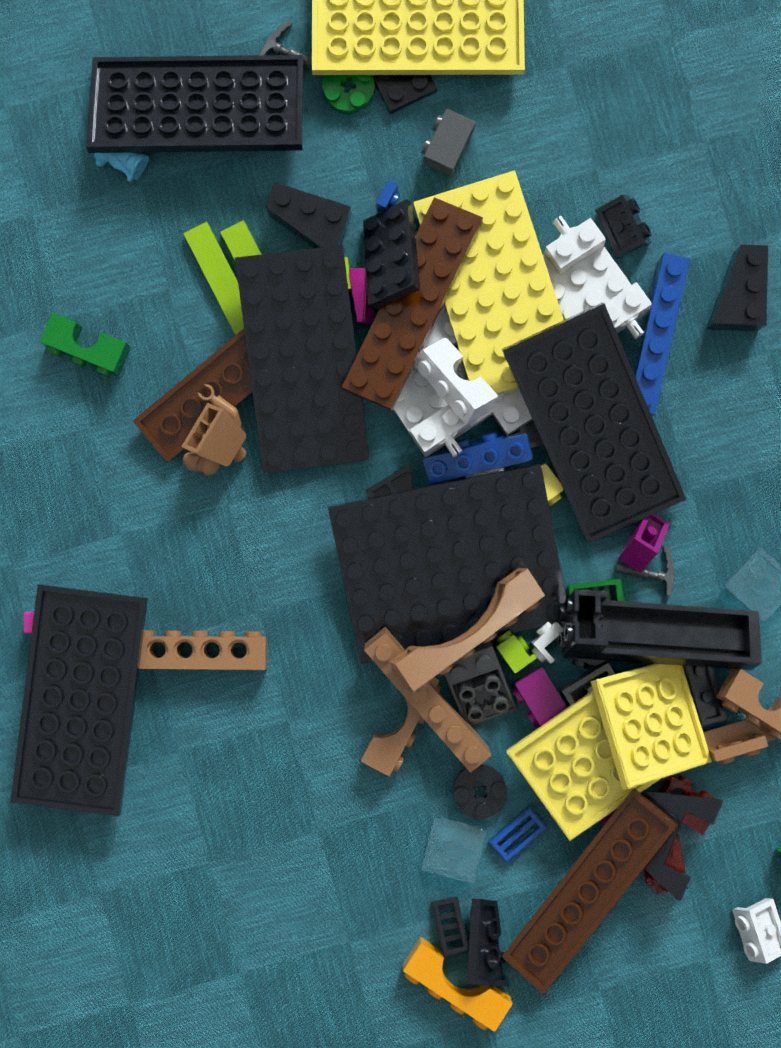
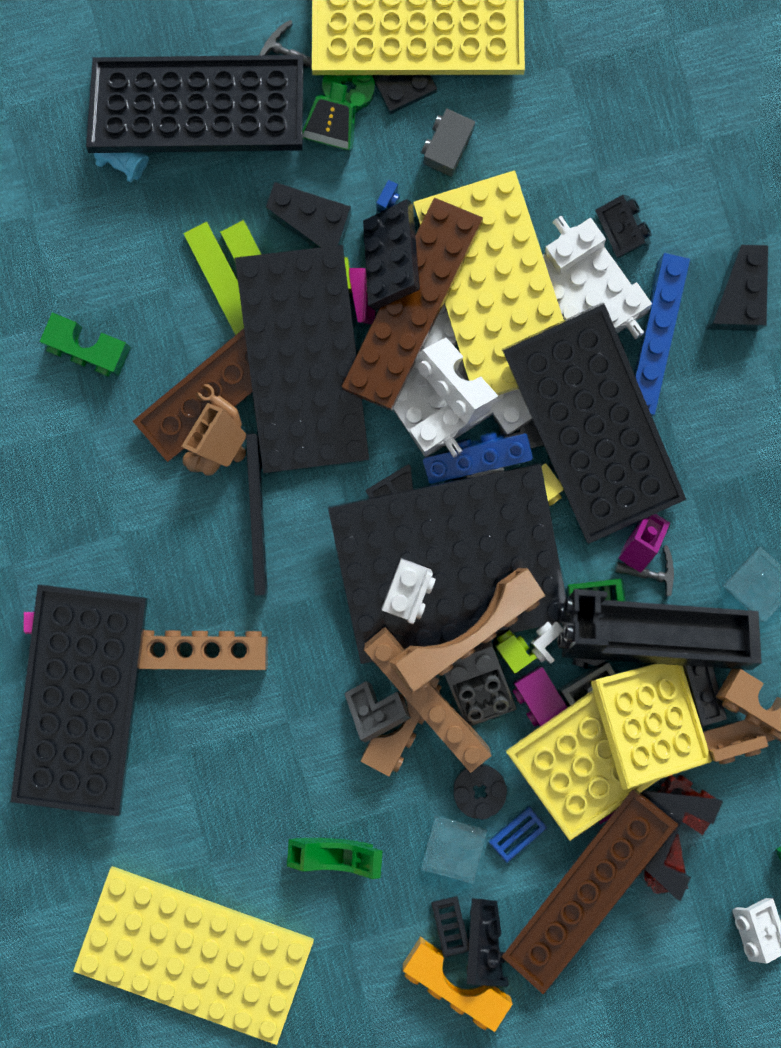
(193, 955): none -> light yellow plate
(256, 514): none -> black tile
(332, 119): none -> torso
(334, 854): none -> green arch
(375, 717): none -> dark grey plate
(408, 591): none -> white bracket

